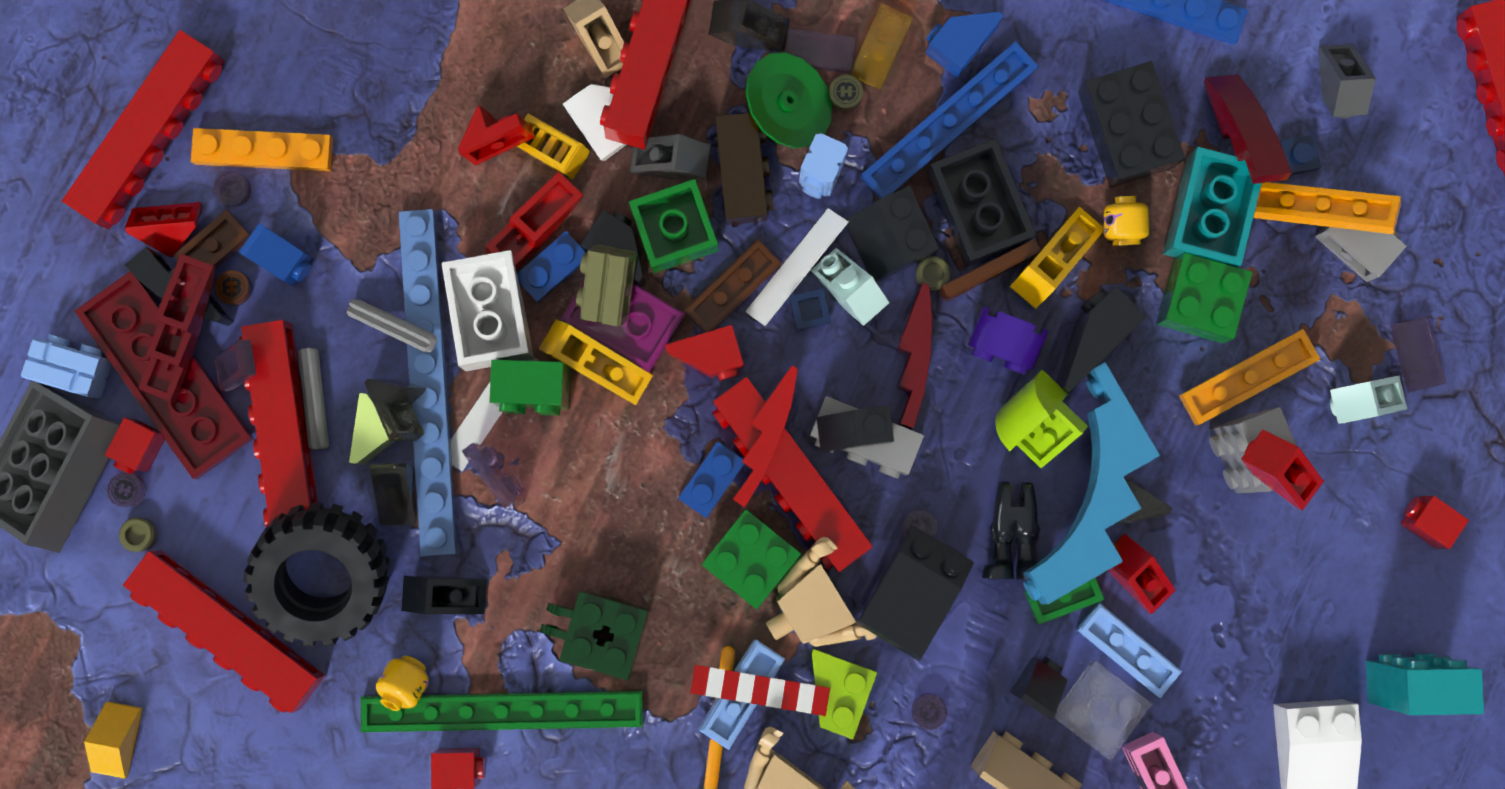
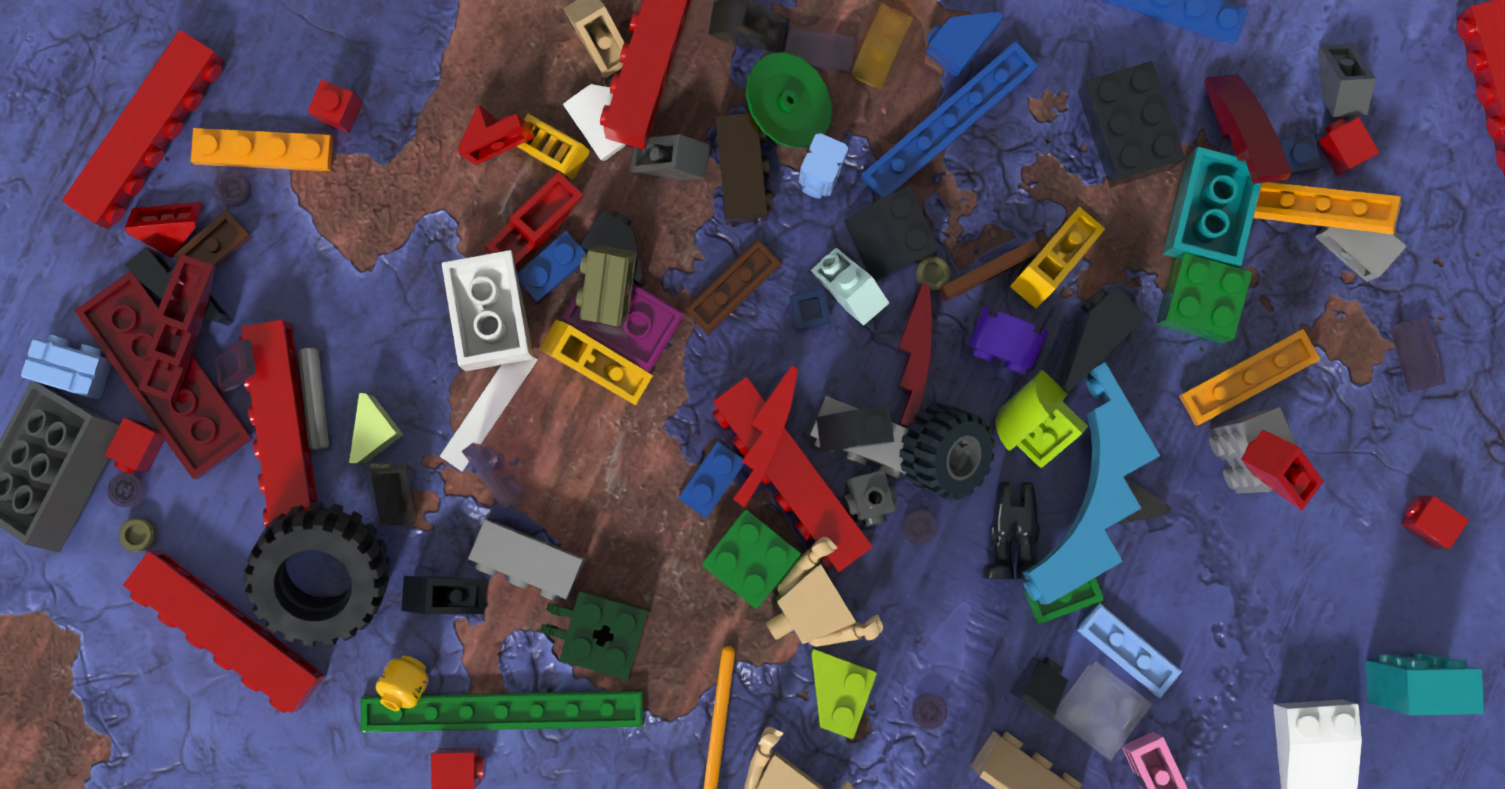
(113, 739): yellow slope -> none
(233, 287): reddish brown tile -> none
(276, 255): blue slope -> none
(335, 106): none -> red brick
(392, 325): light grey axle -> none
(394, 407): clear smoke slope -> none
(428, 370): medium blue plate -> none
(526, 560): none -> light grey brick
(530, 385): green brick -> none
(674, 226): green brick -> none
(710, 353): red slope -> none
(728, 716): light blue tile -> none
(760, 690): sticker -> none
(796, 267): white sticker -> none
(845, 92): olive tile -> none
(876, 487): none -> dark grey brick
(915, 592): black slope -> none
(947, 451): none -> black wheel
(980, 202): black brick -> none
(1126, 221): yellow head -> none
(1141, 575): red slope -> none
(1347, 145): none -> red brick
(1367, 399): light aqua slope -> none

